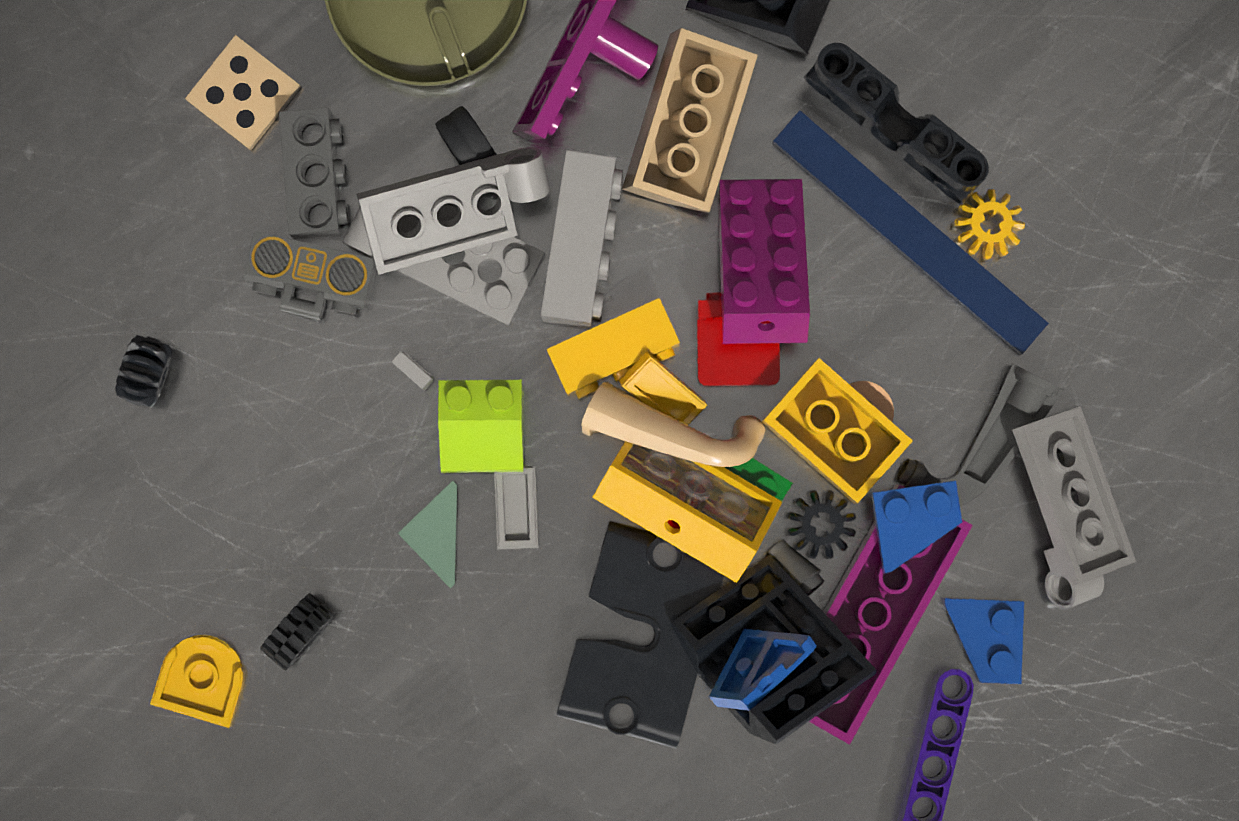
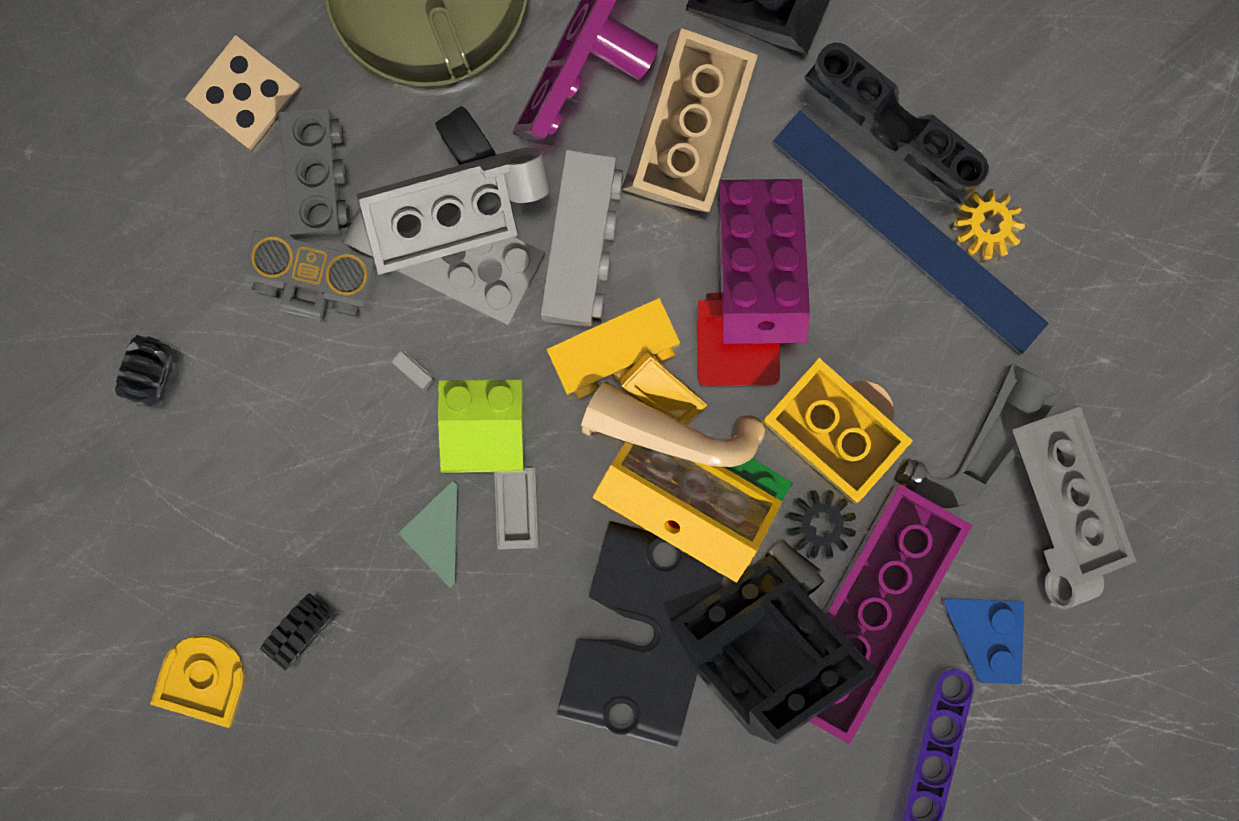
(758, 666): blue wing -> none
(913, 520): blue wing -> none

